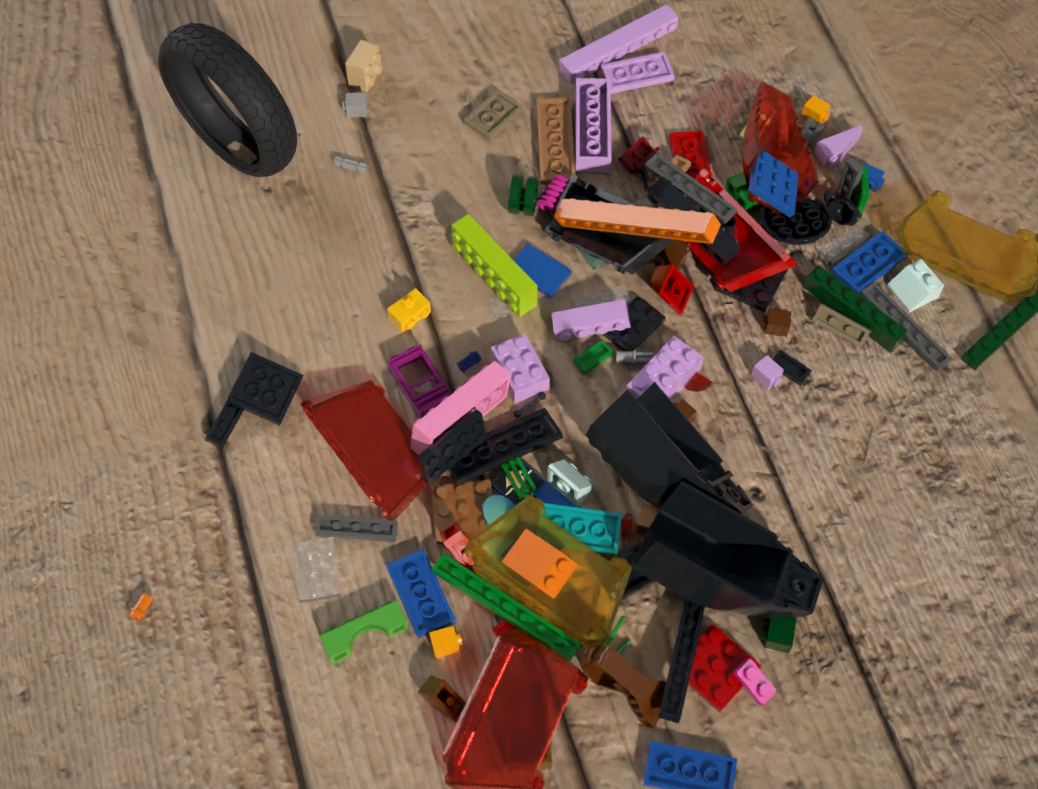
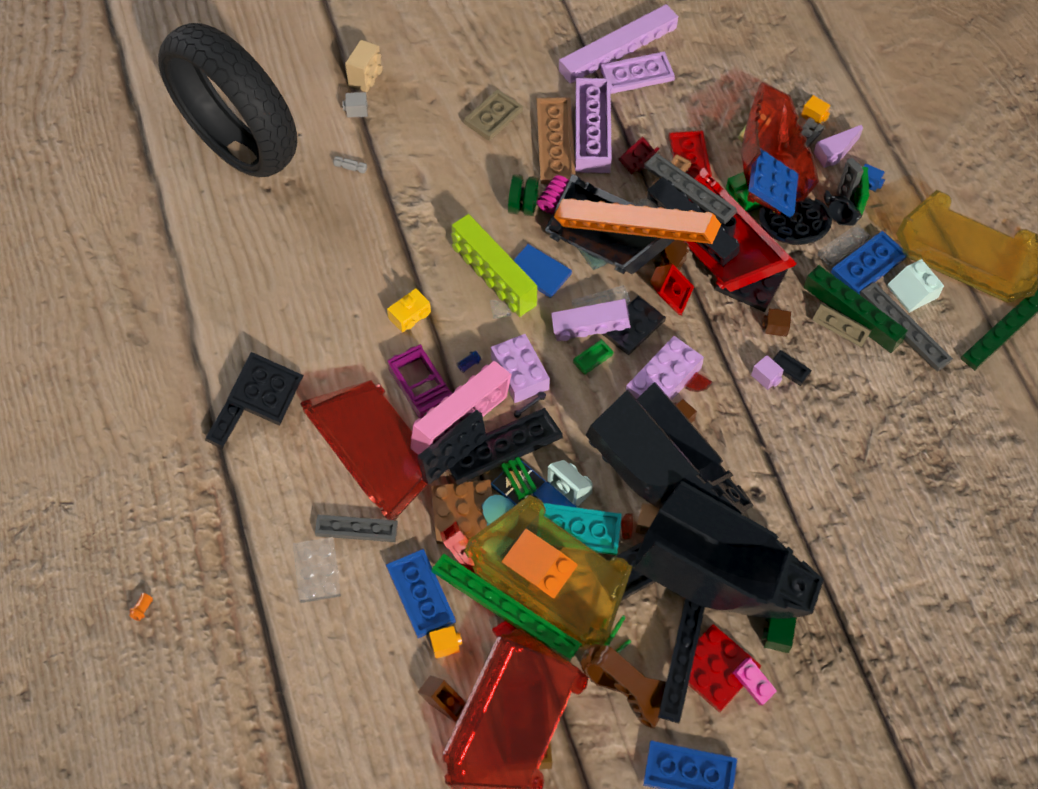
(386, 619): bright green arch -> none
(633, 356): light grey axle -> none

